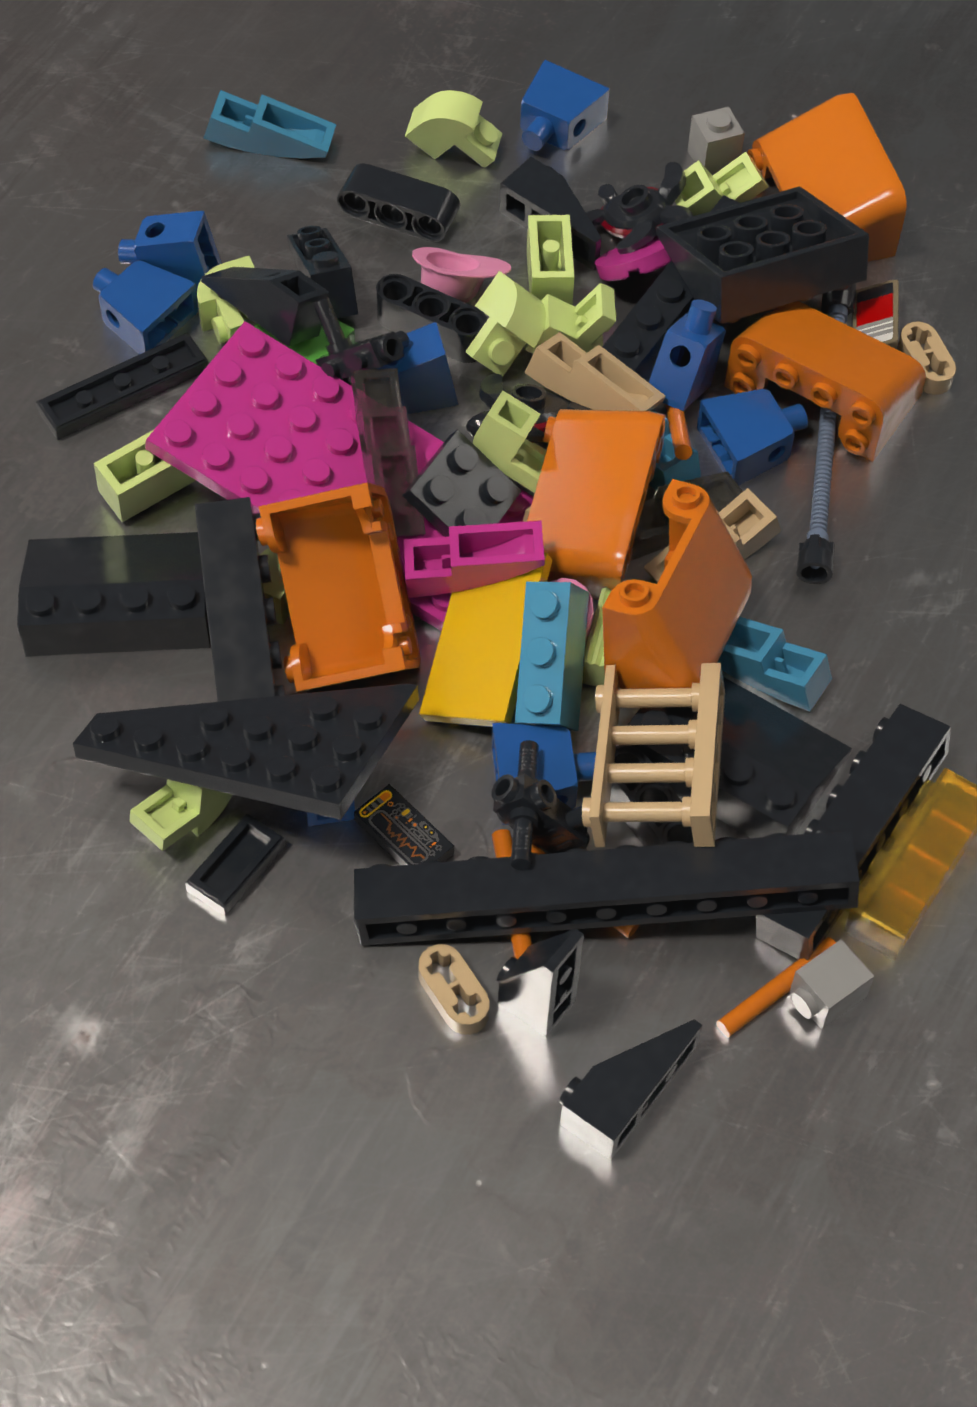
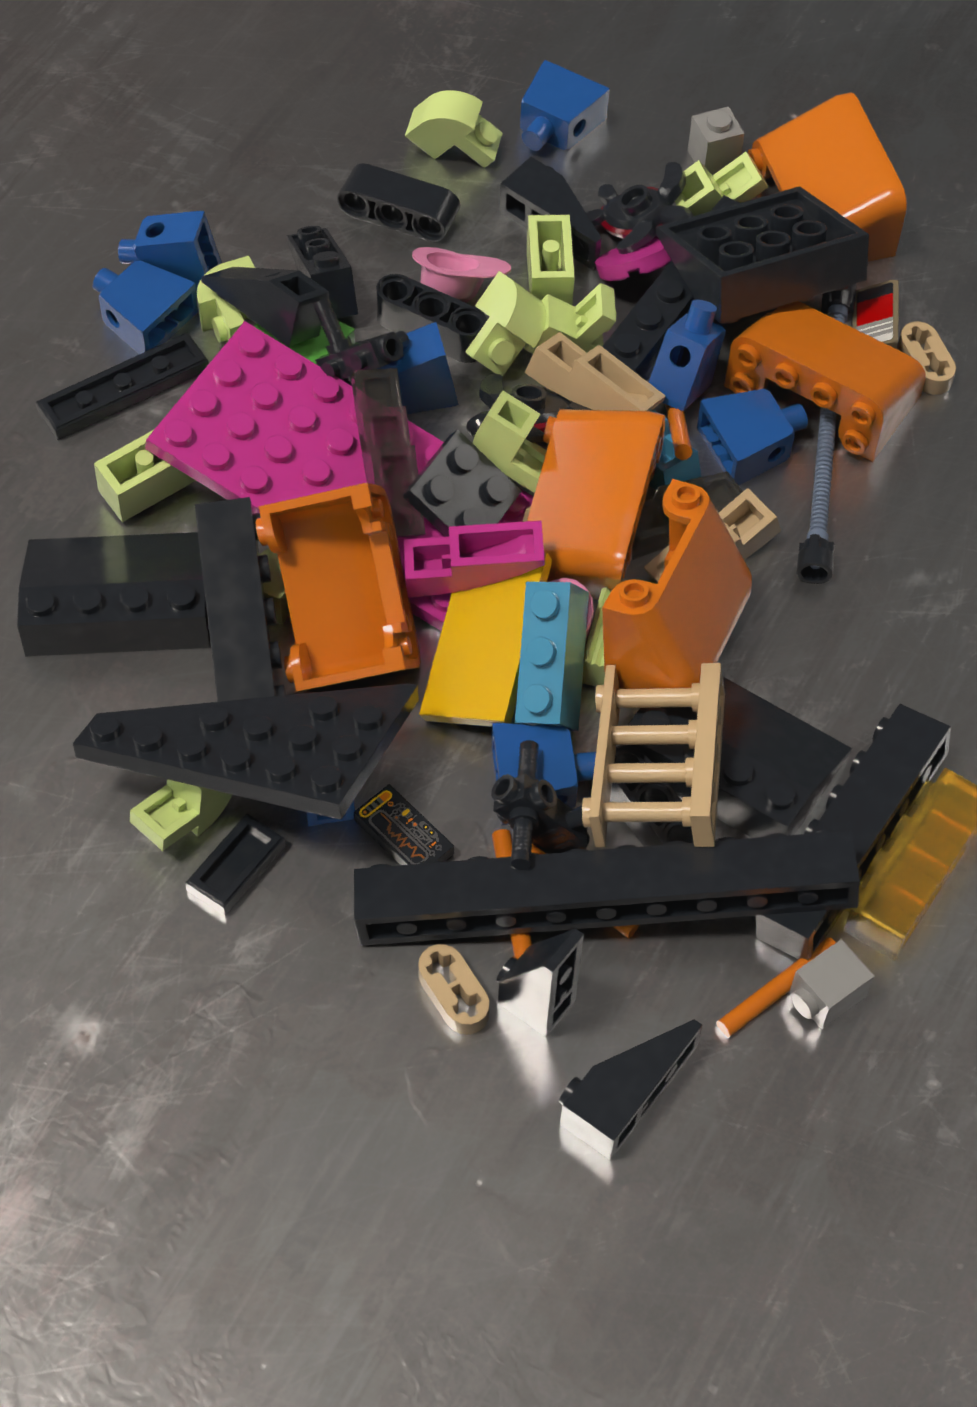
(268, 128): dark azure slope -> none
(769, 664): dark azure slope -> none

